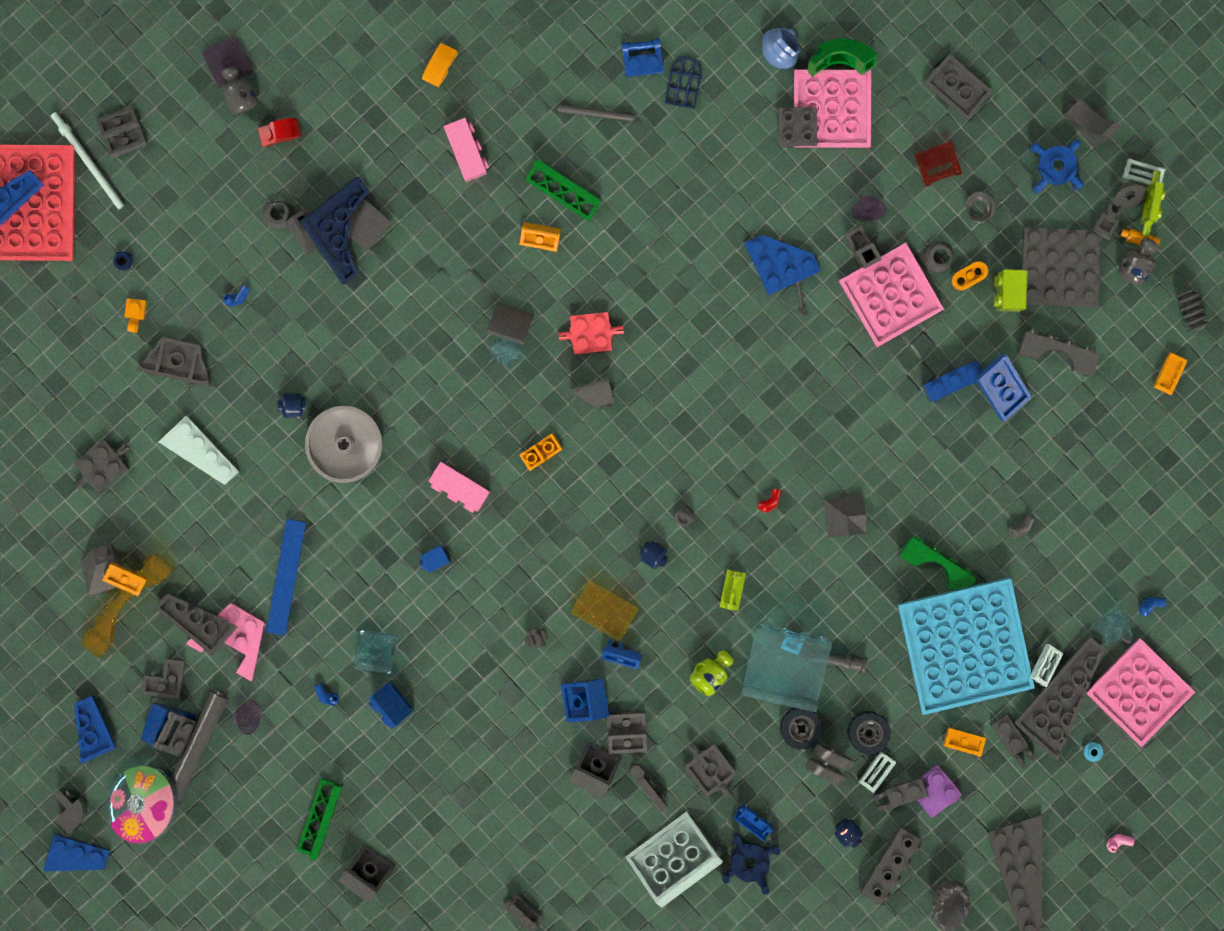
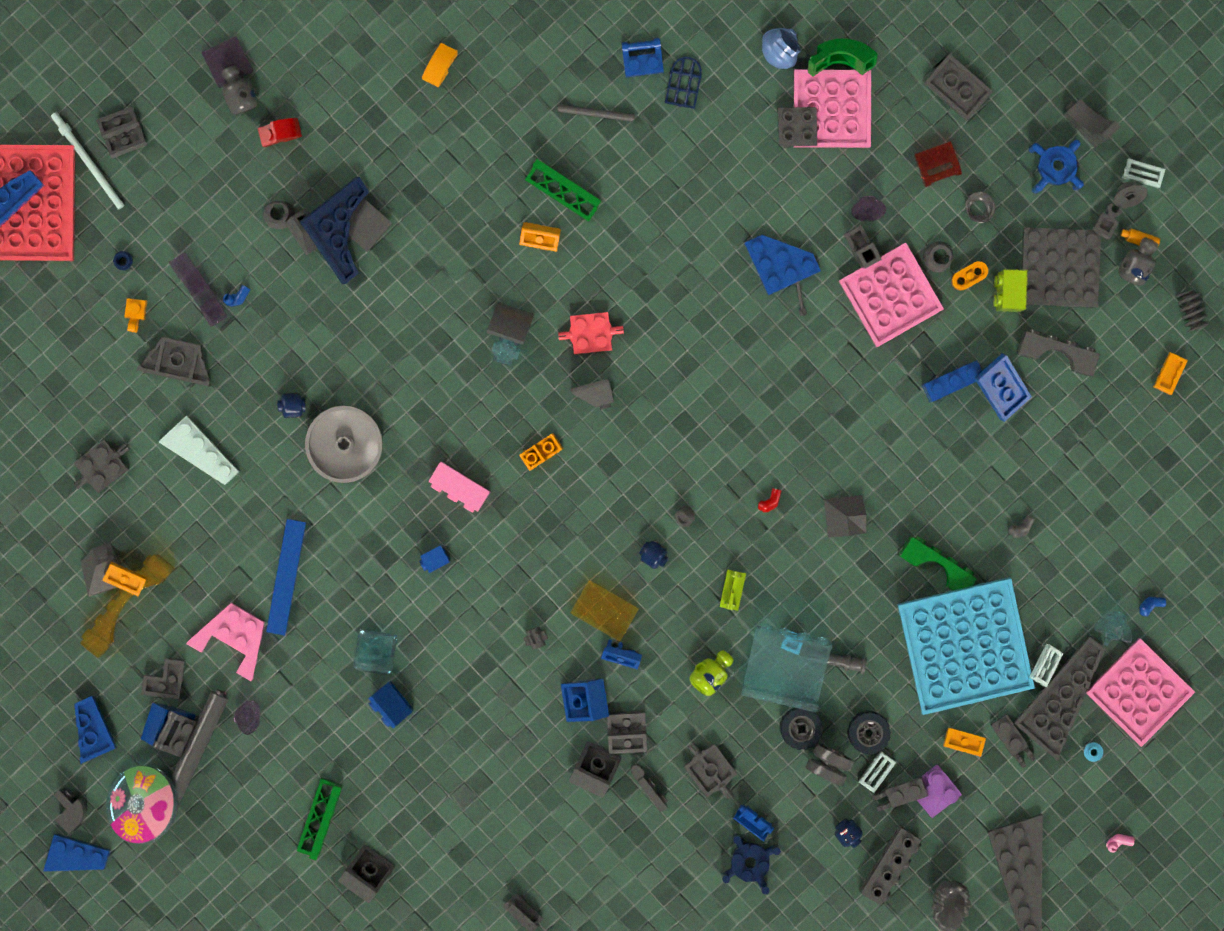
(198, 289): none -> clear purple slope
(202, 627): dark grey wing -> none
(326, 697): blue arm -> none
(466, 149): bright pink brick -> none
(673, 859): light aqua slope -> none
(1152, 209): lime plate -> none

